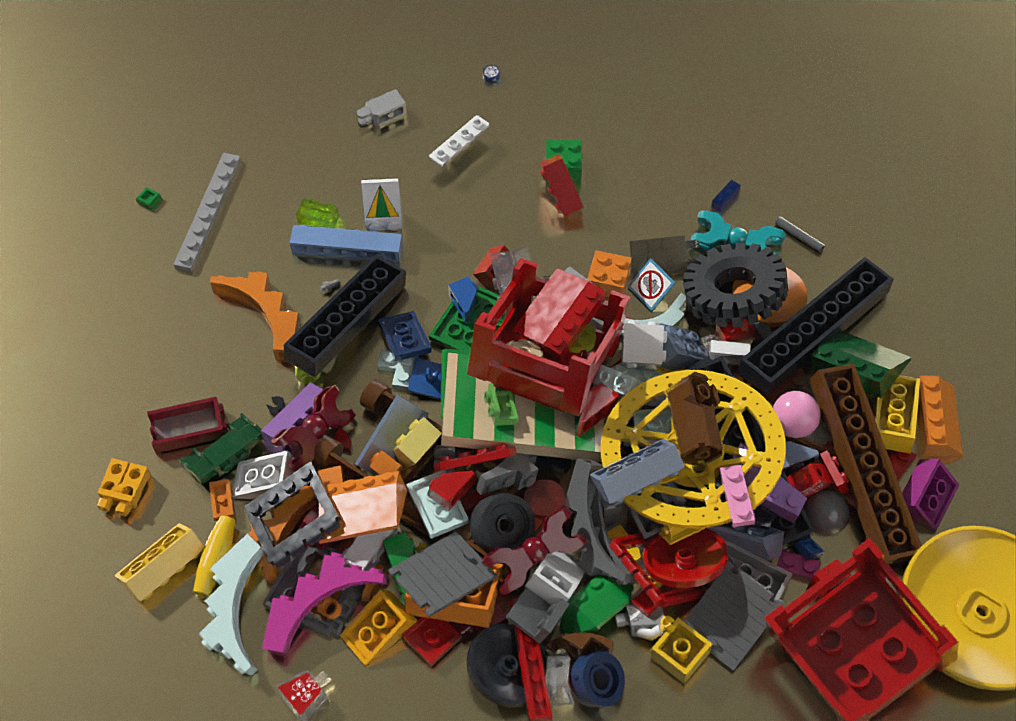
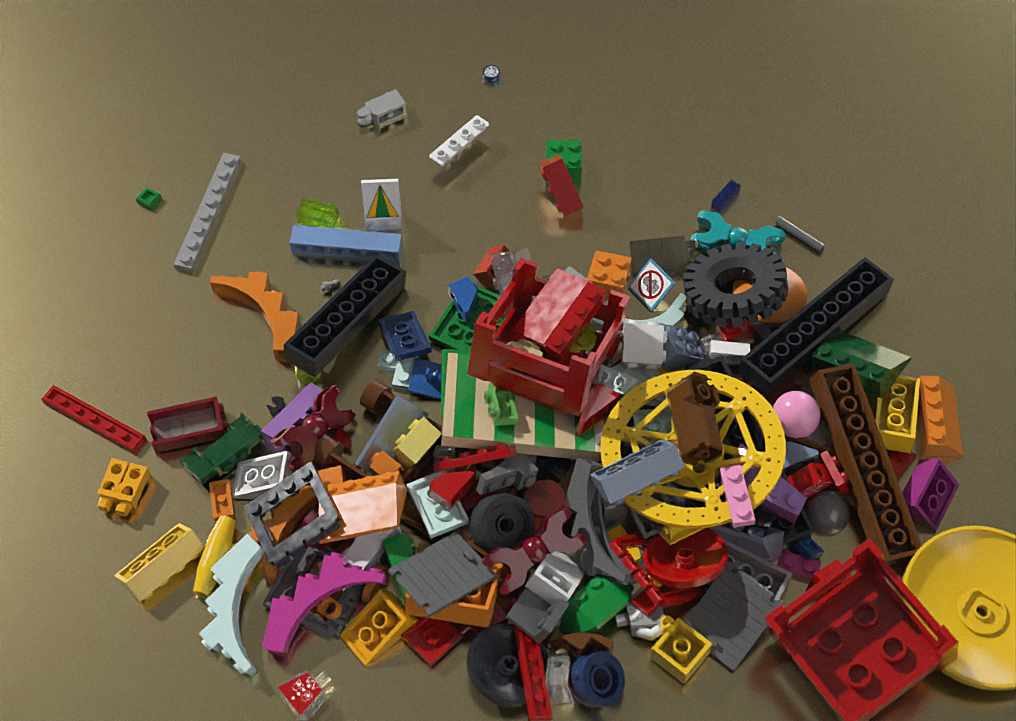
(94, 419): none -> red tile

